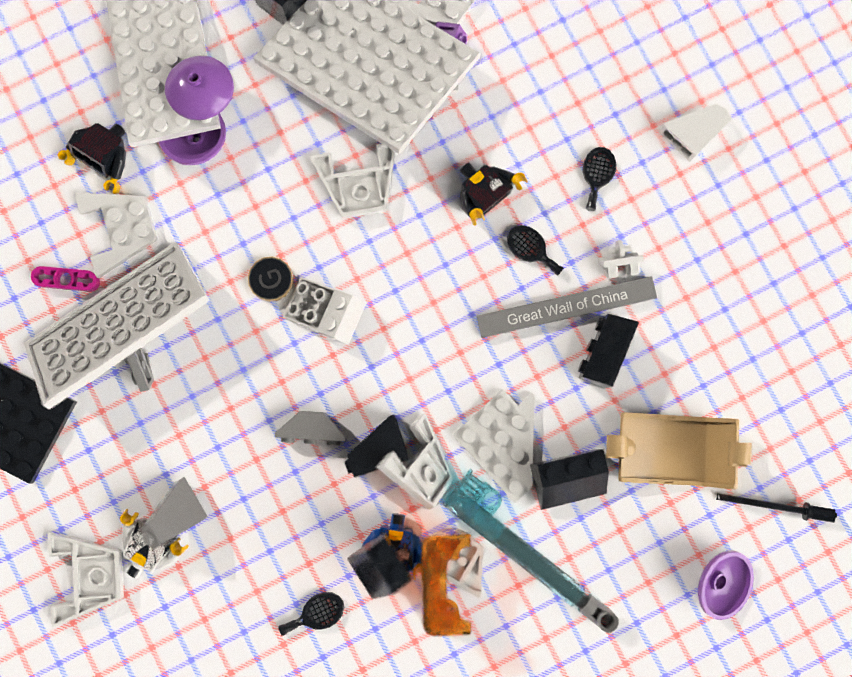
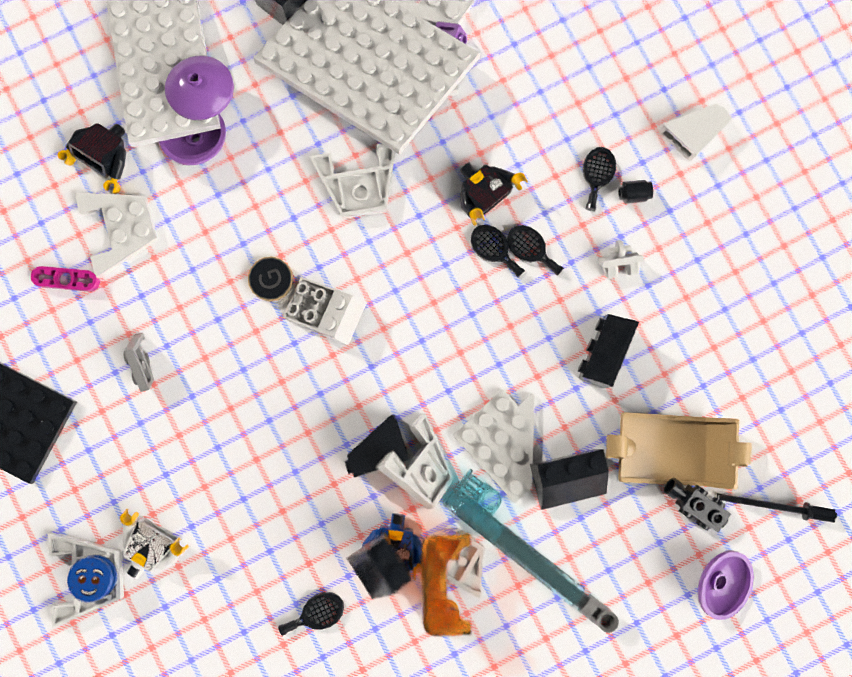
(92, 578): none -> blue head
(114, 324): white plate -> none
(173, 515): light grey slope -> none
(311, 427): light grey slope -> none
(513, 266): none -> black piece
(566, 307): light grey tile -> none
(635, 191): none -> black brick
(695, 503): none -> black brick

